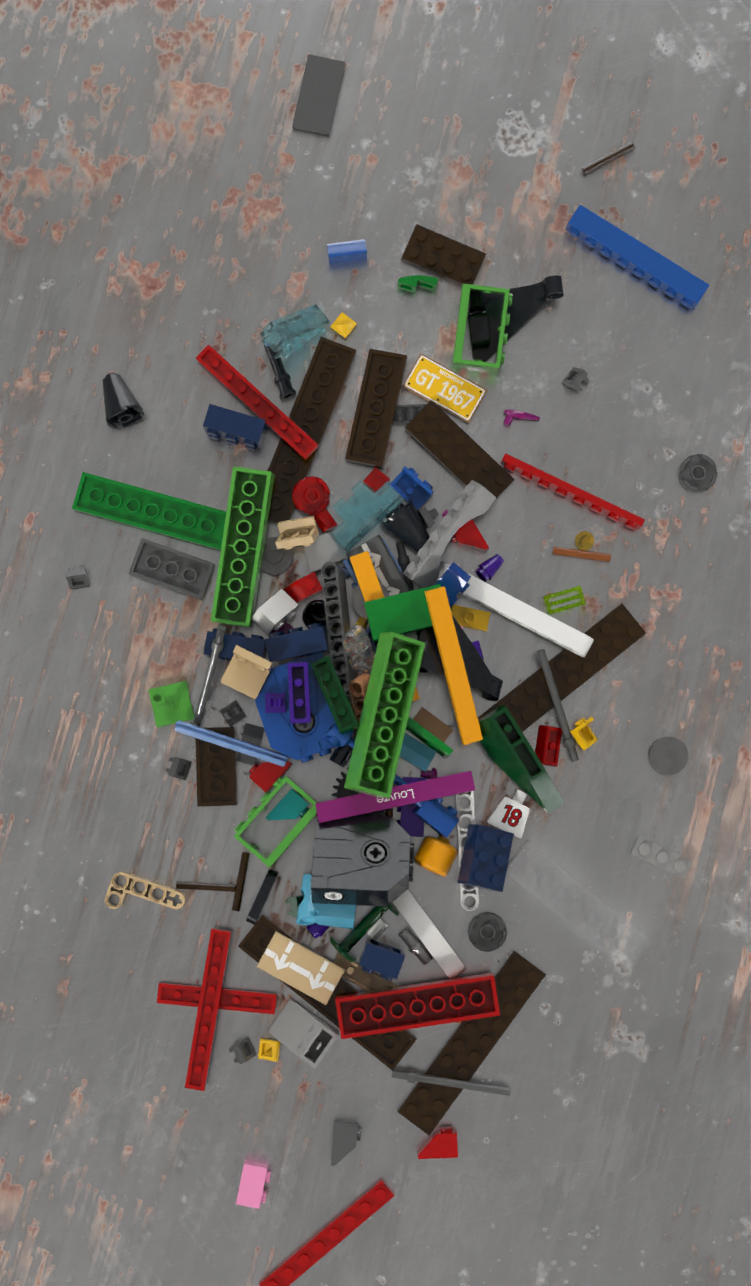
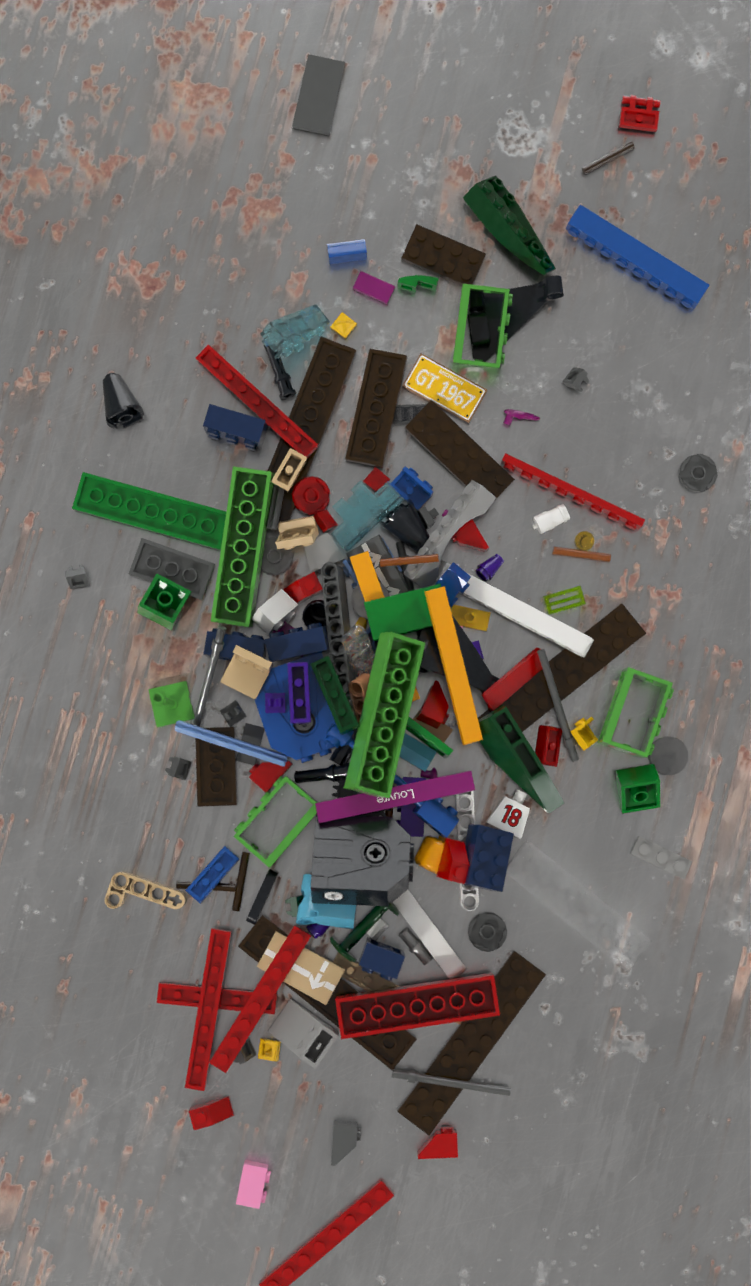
(163, 602): none -> green slope
(210, 1112): none -> red slope
(212, 874): none -> blue tile
(260, 999): none -> red plate
(275, 508): none -> dark grey axle
(289, 469): none -> tan slope
(289, 807): teal slope -> none
(332, 773): none -> black pin
(374, 287): none -> magenta tile
(409, 560): none -> dark orange bar
(434, 707): none -> red slope
(454, 861): none -> red slope
(508, 223): none -> dark green wedge
(512, 680): none -> red tile
(549, 519): none -> white piece
(616, 707): none -> bright green hose
(638, 118): none -> red plate
(638, 788): none -> green slope

